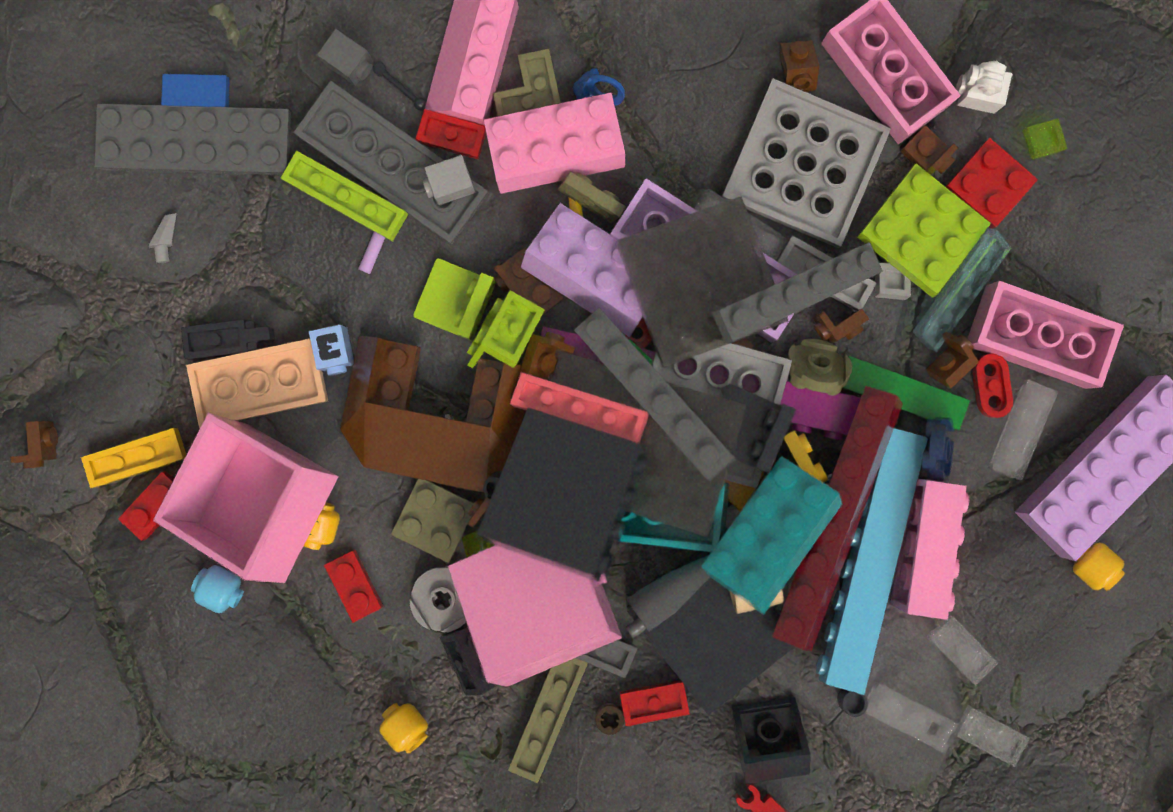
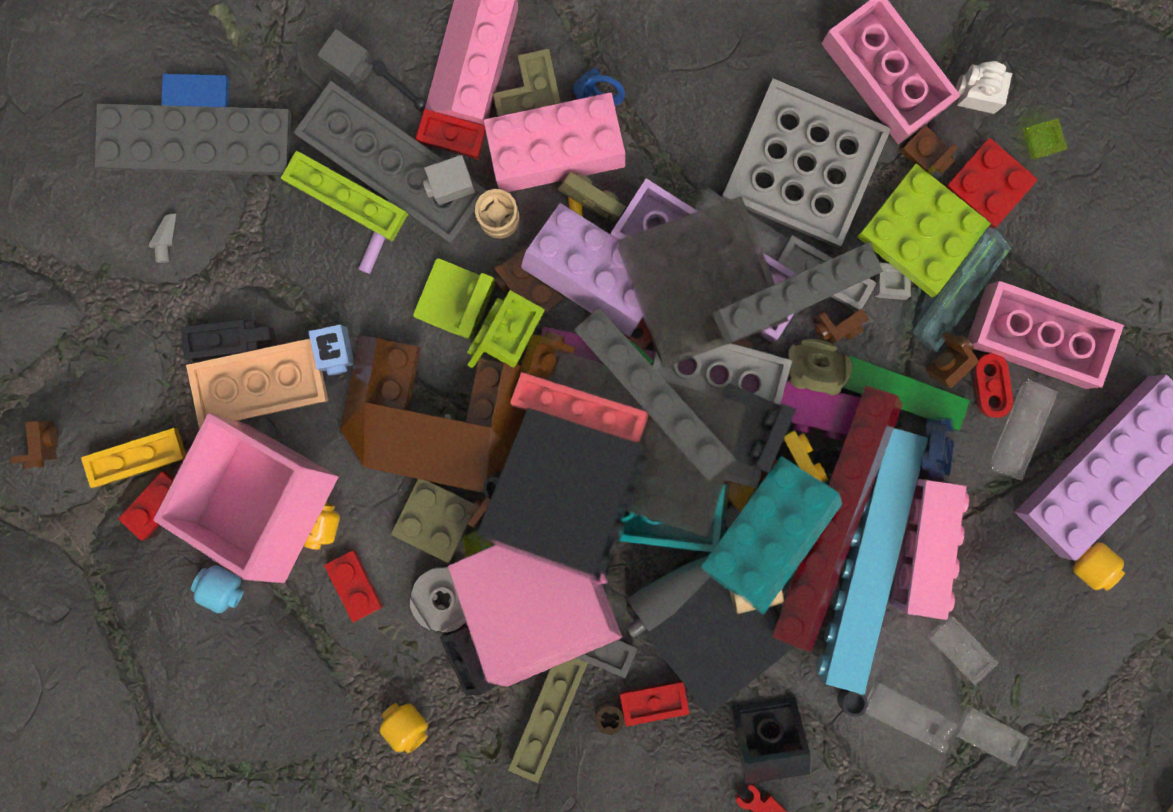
(497, 213): none -> tan wheel
(800, 65): reddish brown bracket -> none

